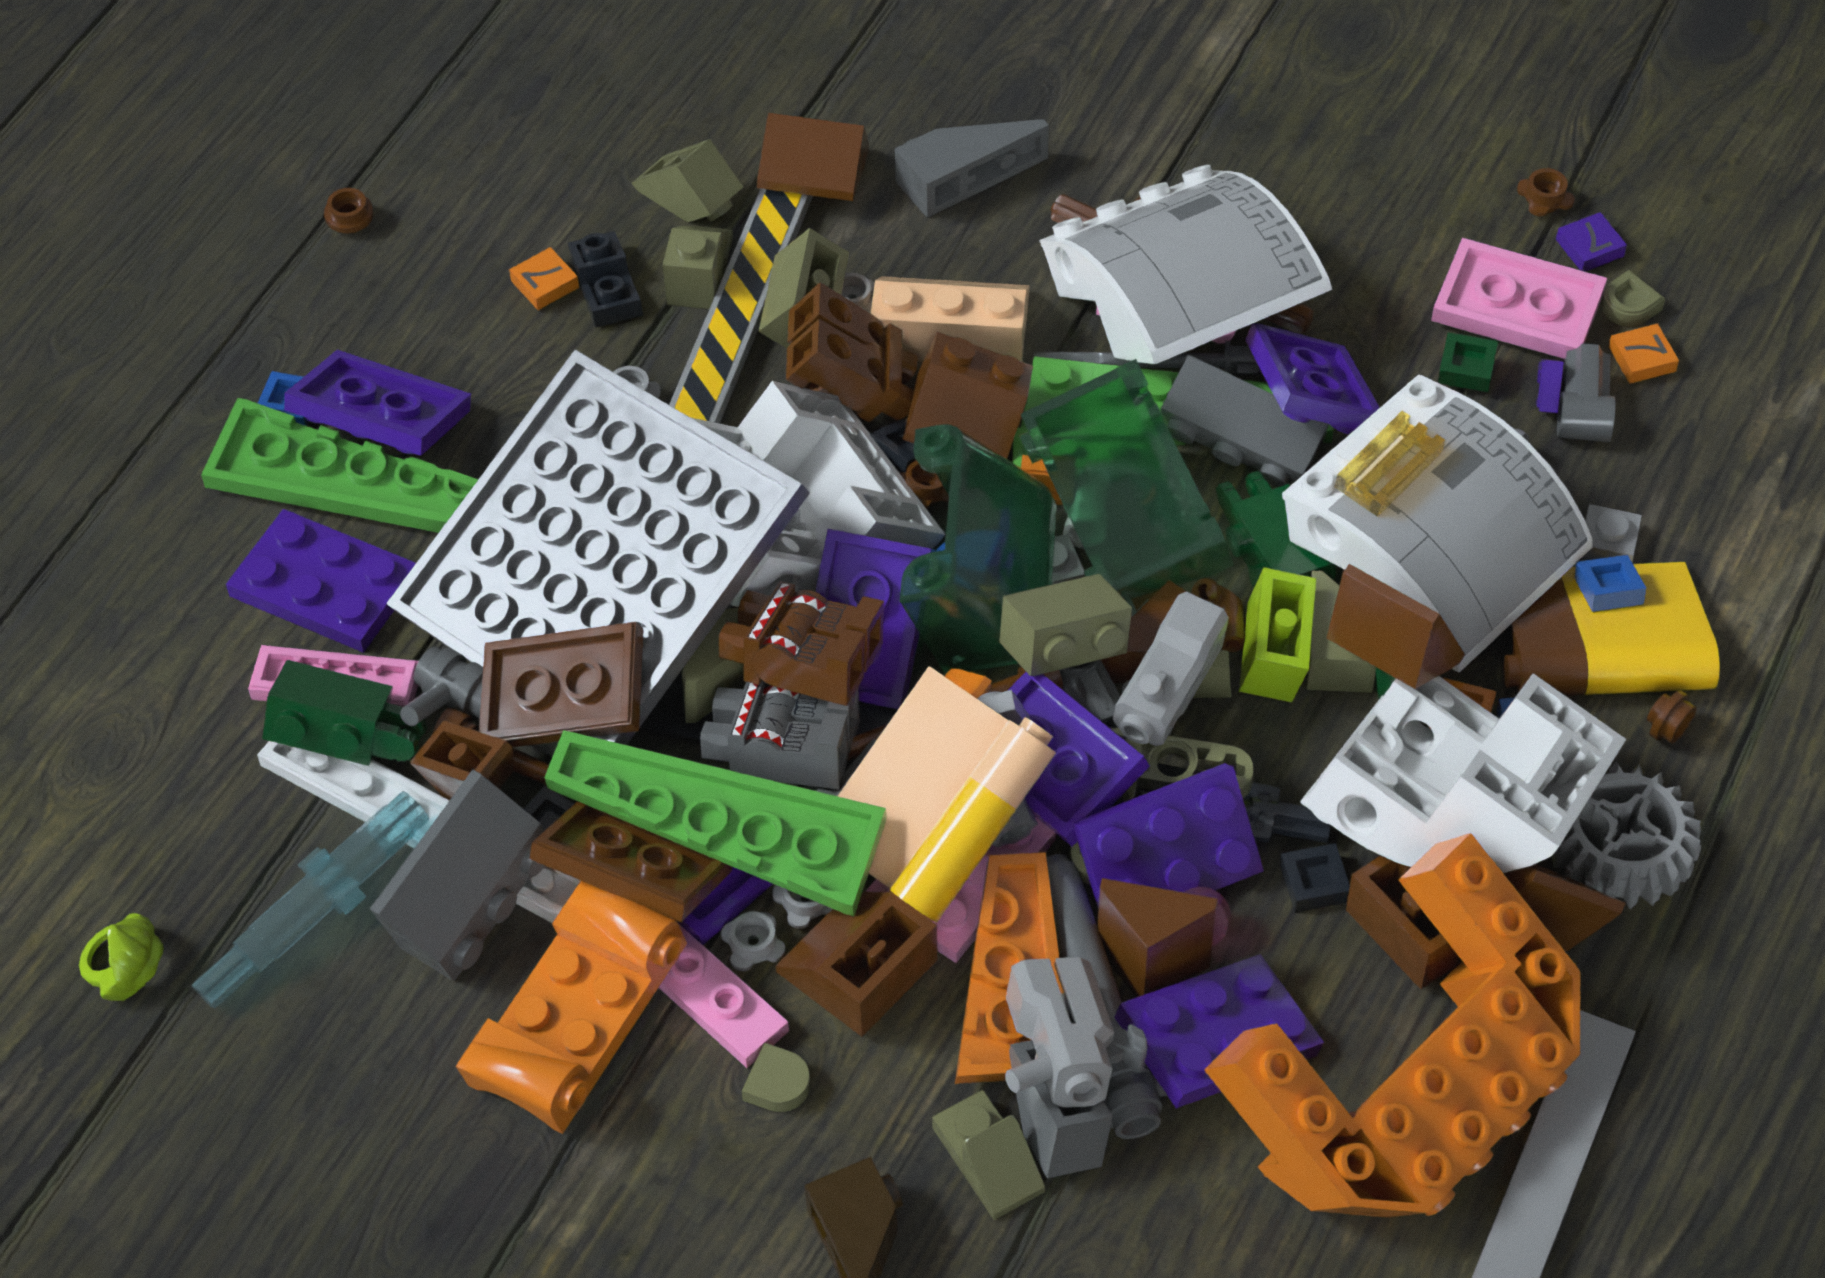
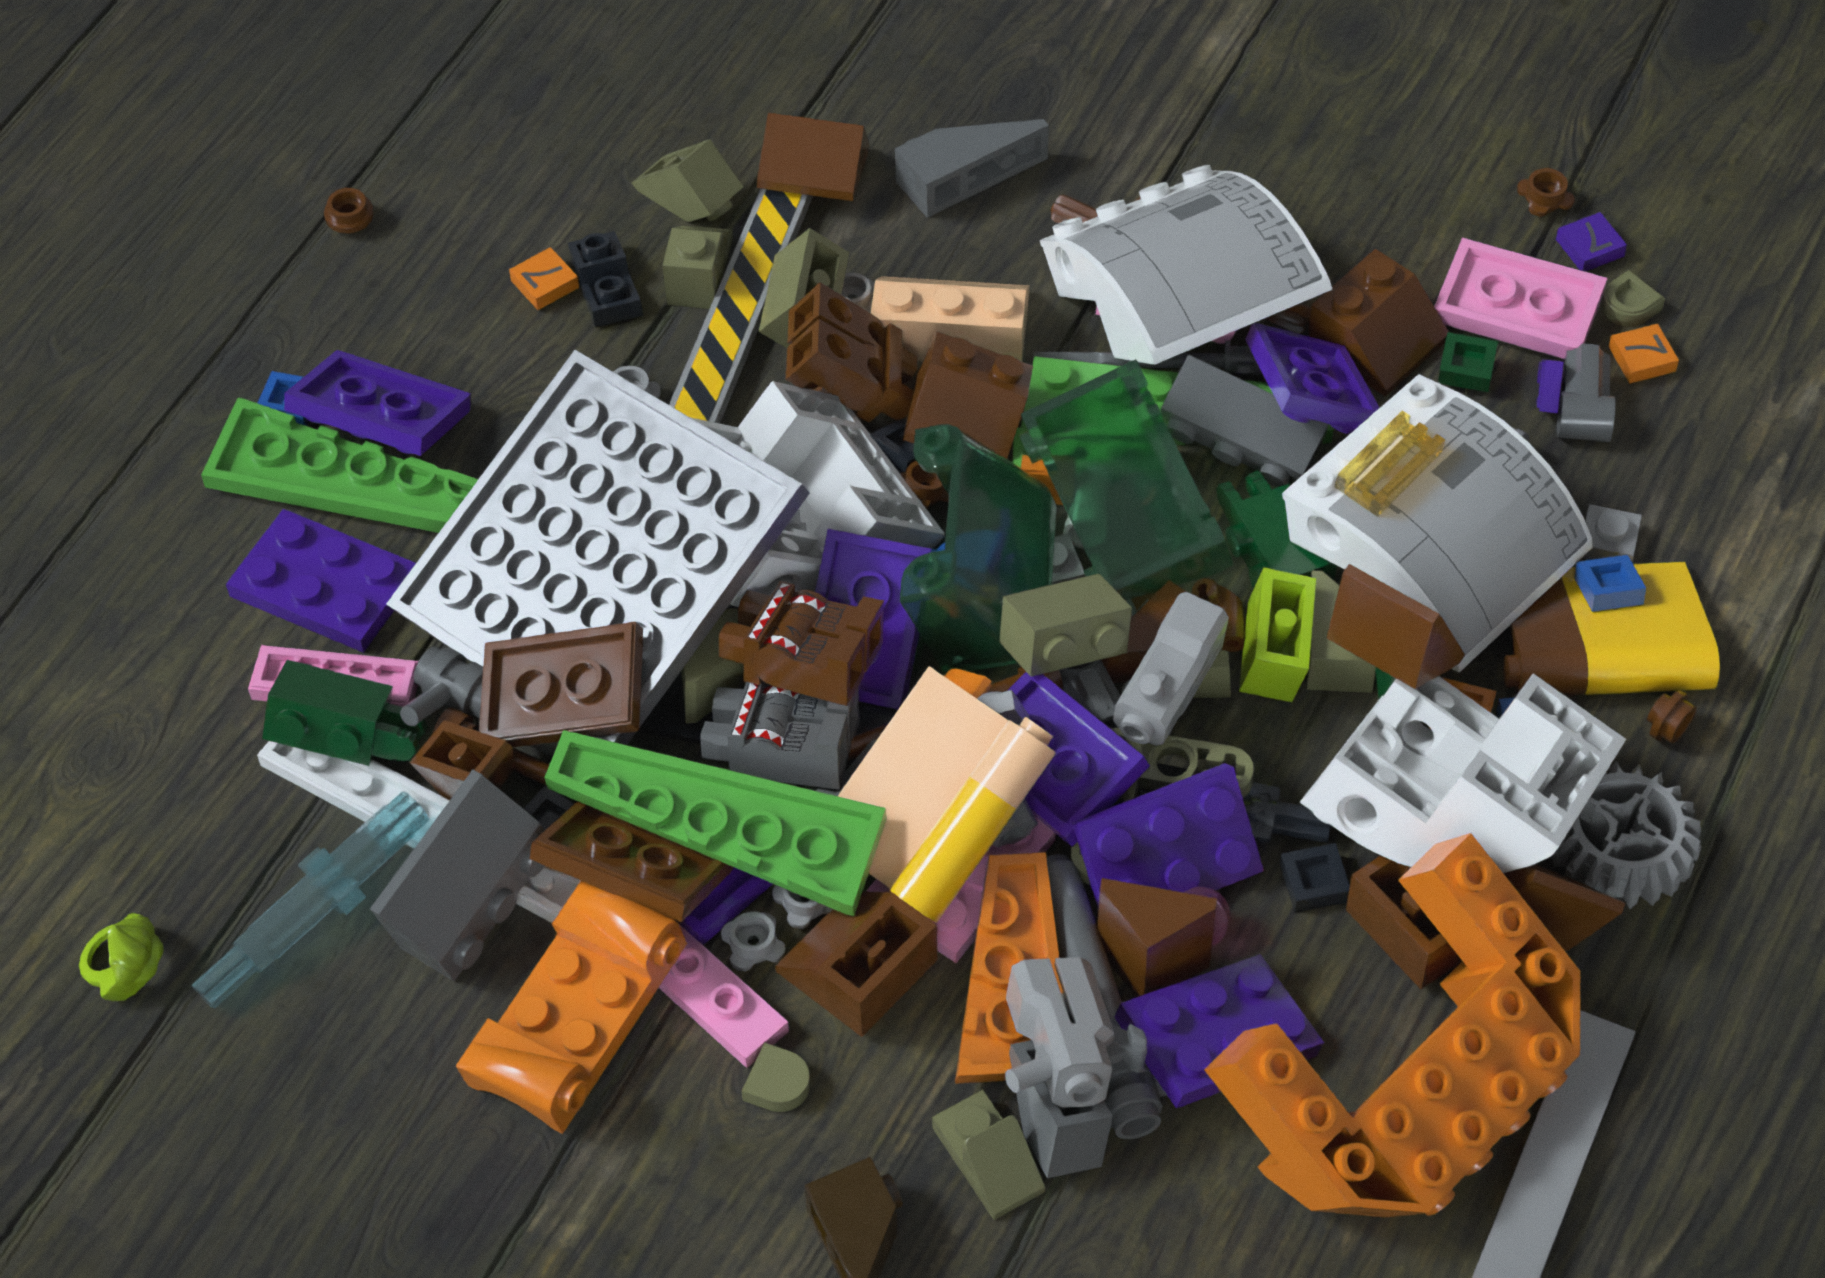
(1380, 320): none -> reddish brown slope

